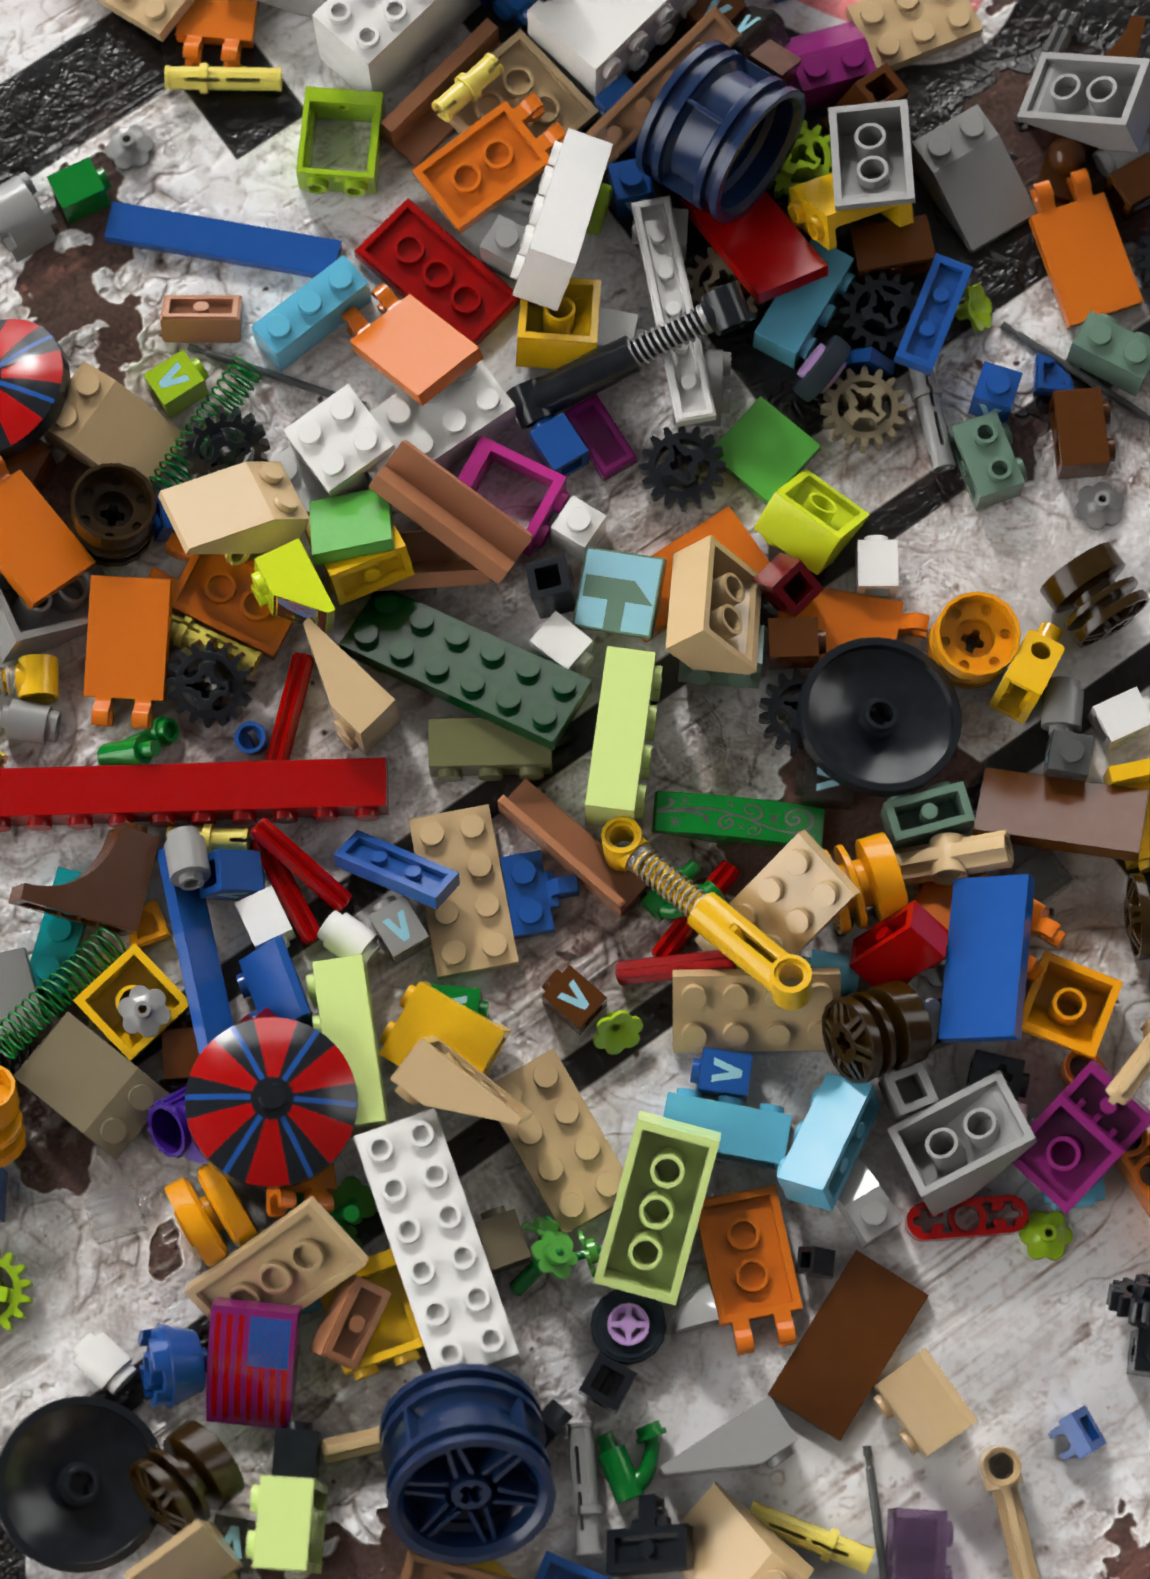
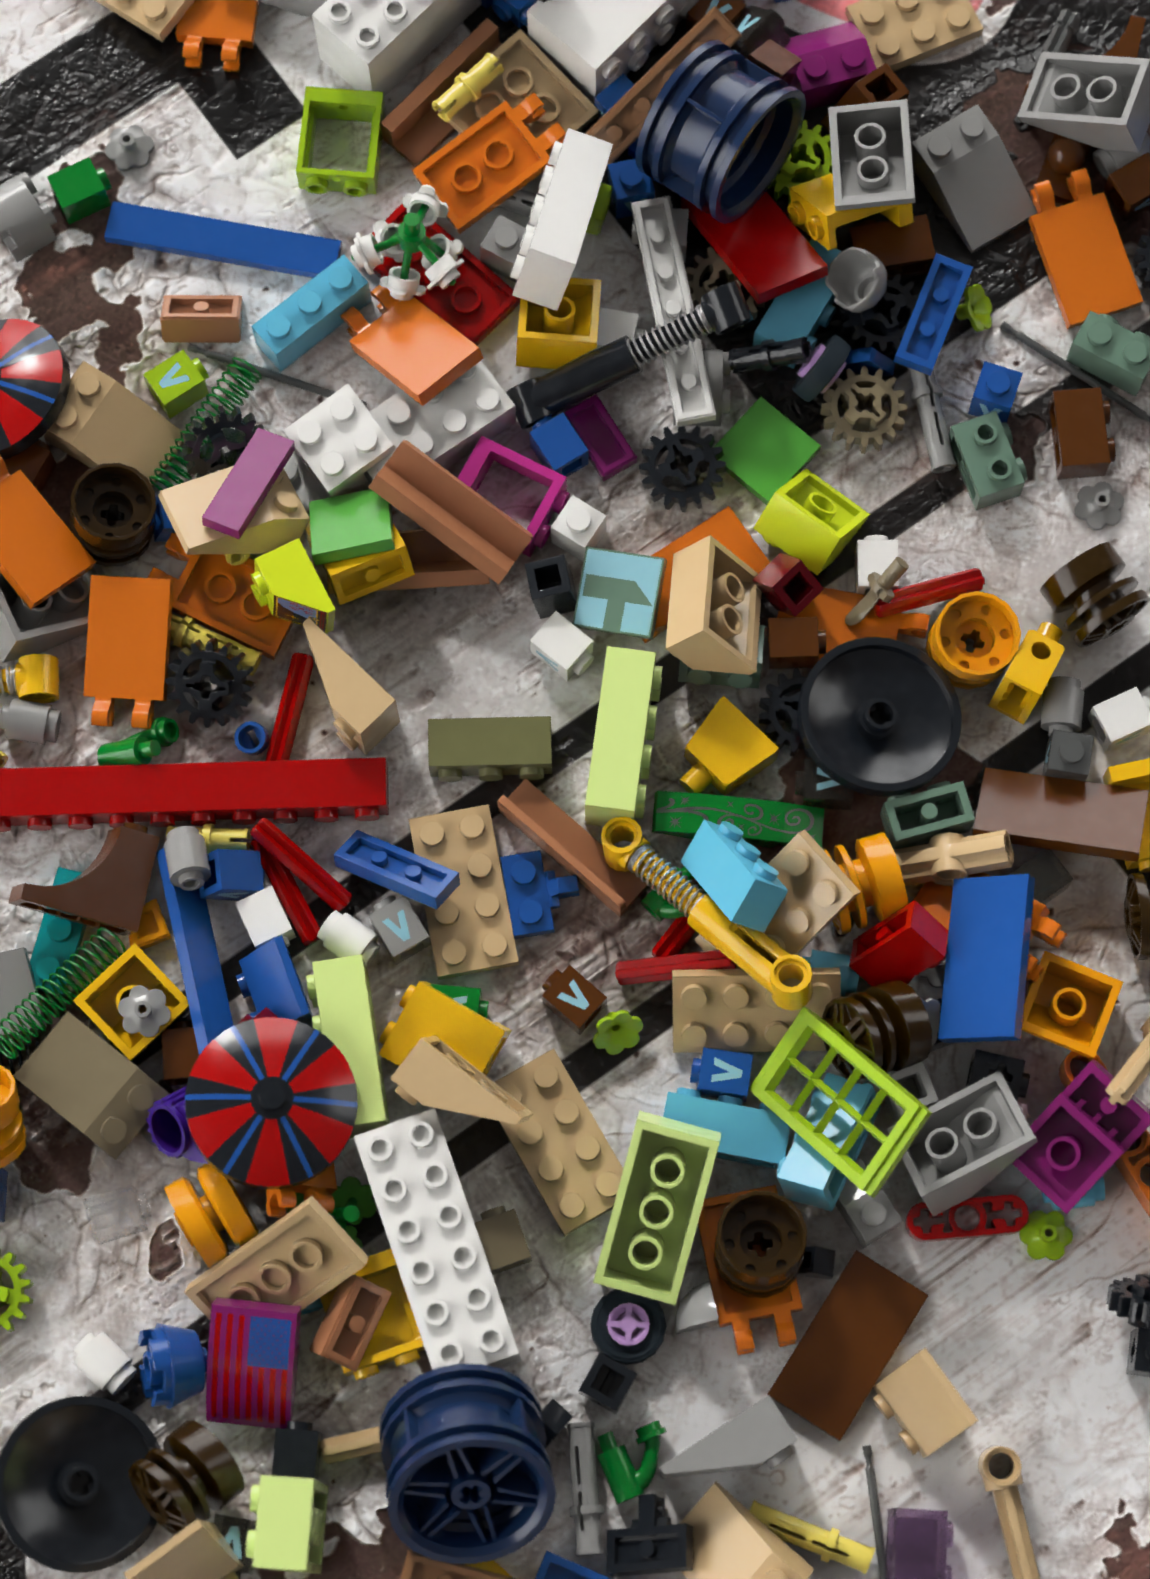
(178, 78): light yellow pin -> none
(248, 483): none -> tile
(409, 237): none -> white plant
(466, 667): dark green plate -> none
(553, 1254): bright green plant -> none
(726, 751): none -> yellow torso
(734, 875): none -> medium azure brick
(766, 1221): none -> dark brown wheel
(770, 355): none -> black pin
(856, 279): none -> light grey hair
(880, 589): none -> dark tan piece
(893, 1146): none -> lime piece
(931, 592): none -> red axle
(1049, 376): blue tile -> none
(1080, 1431): tile -> none

